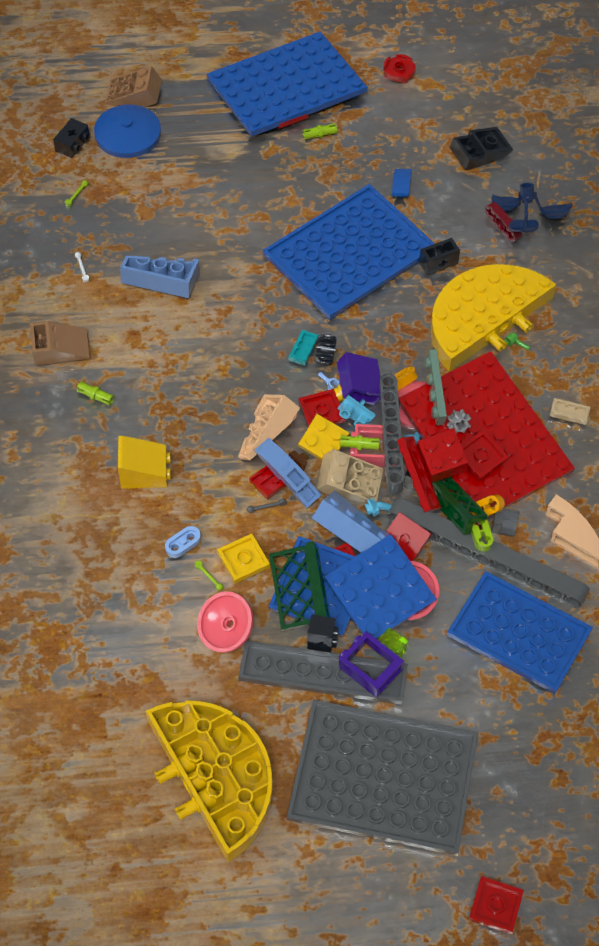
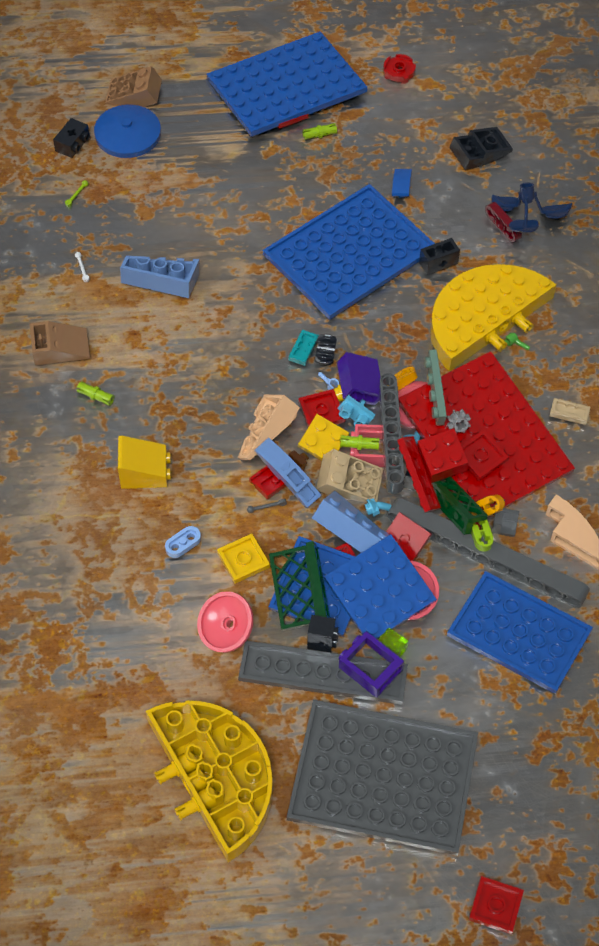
(198, 565): lime hinge -> none

